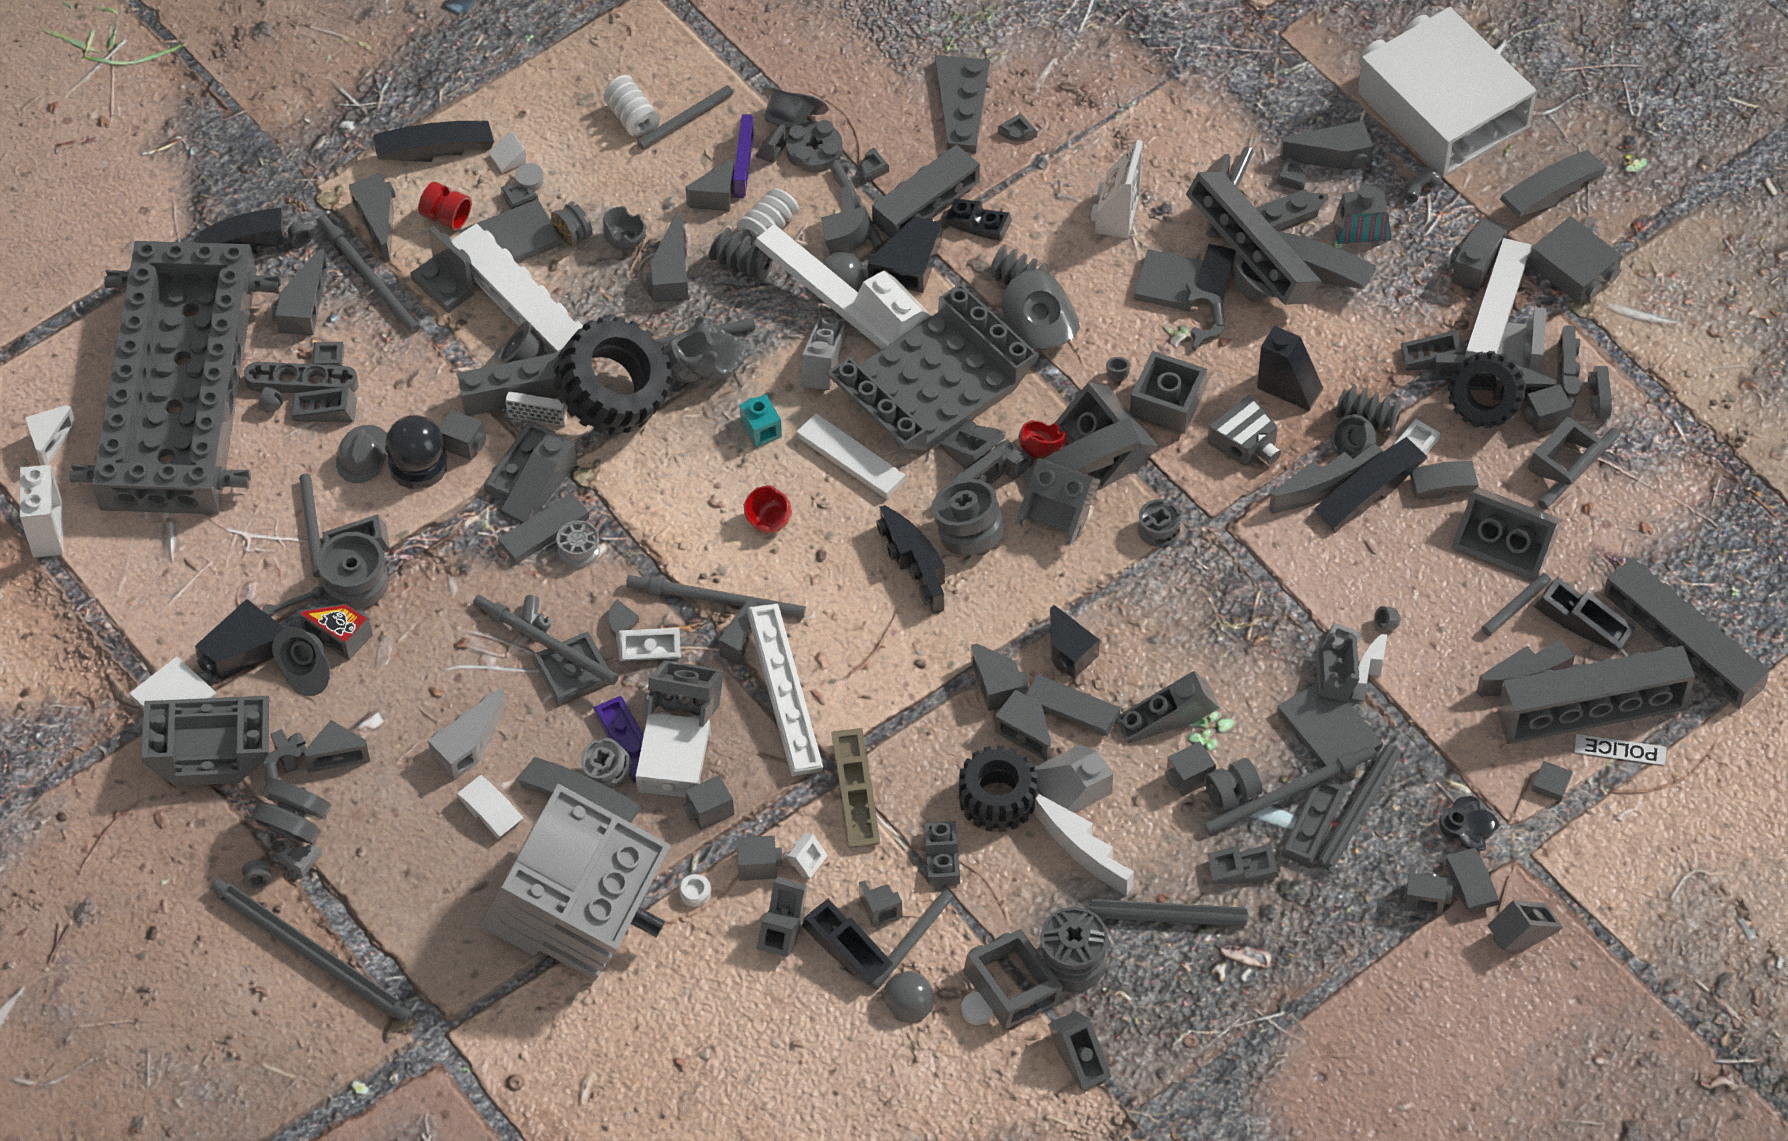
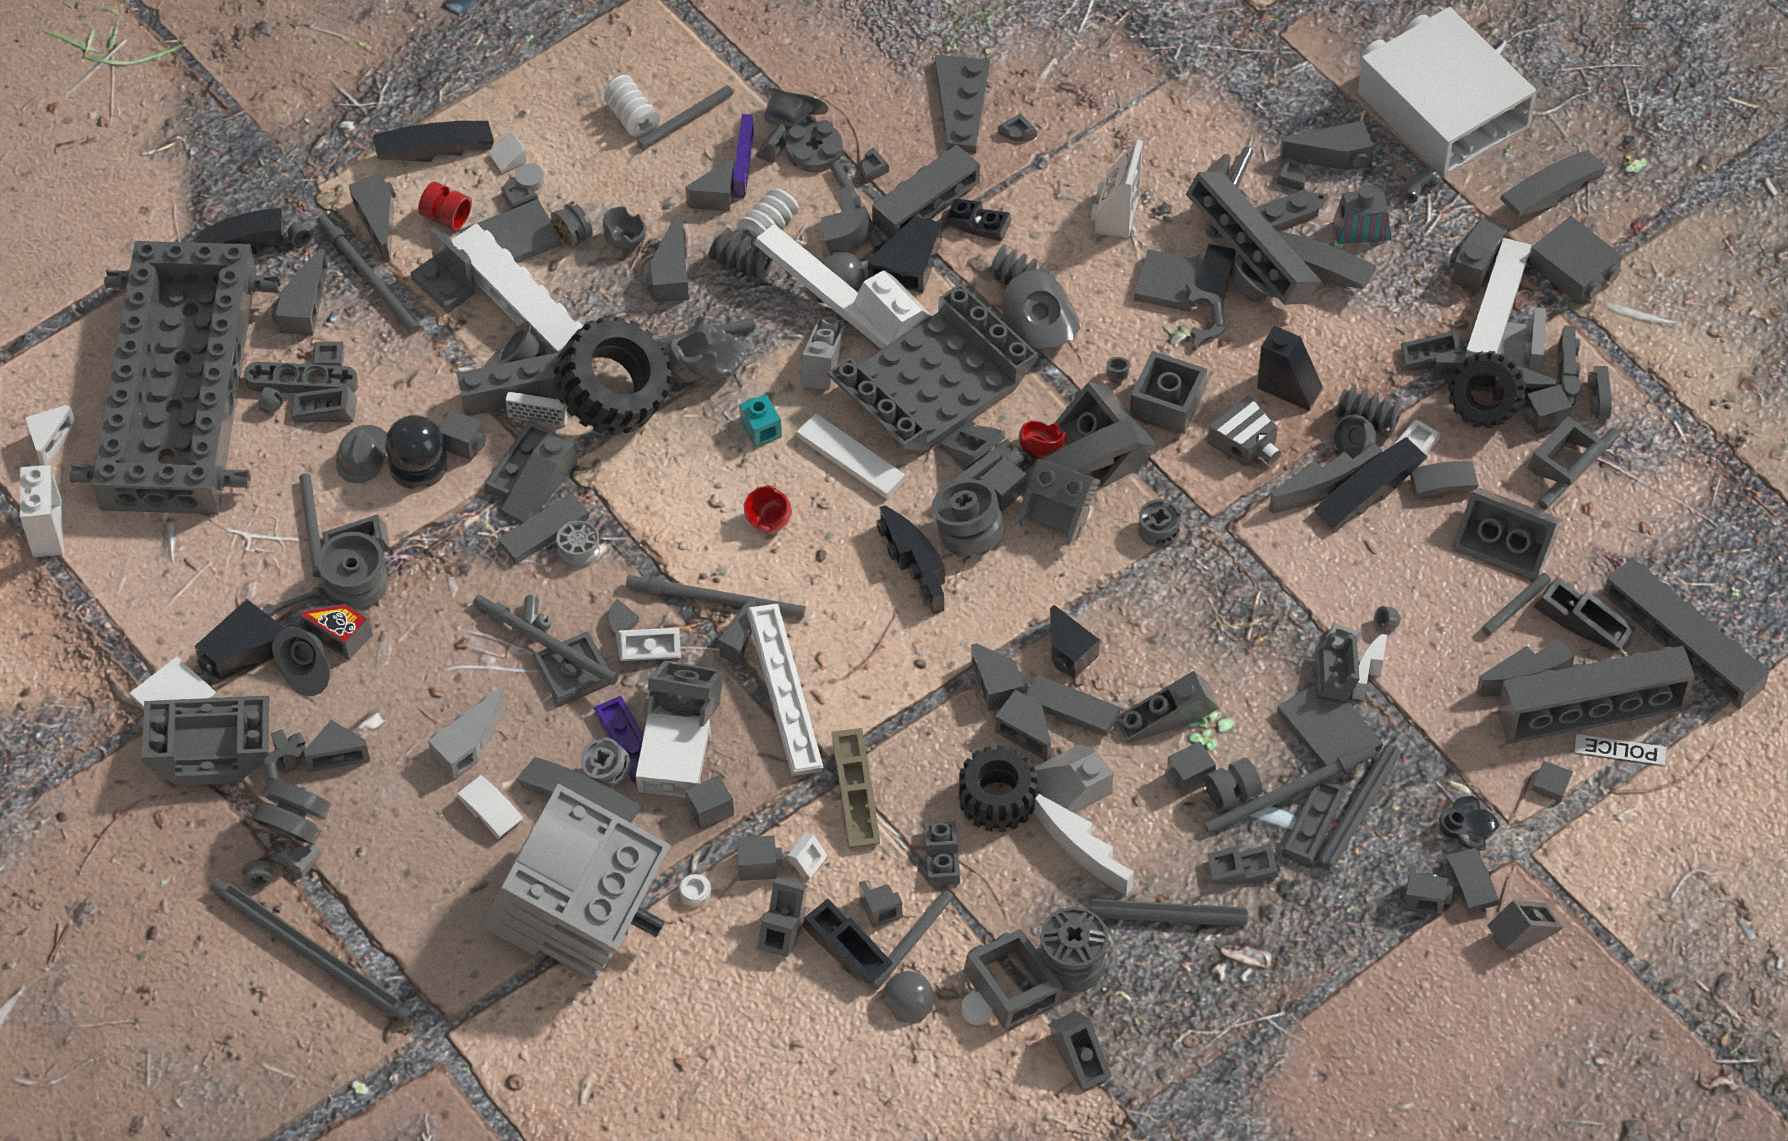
(1007, 482): none -> dark grey brick

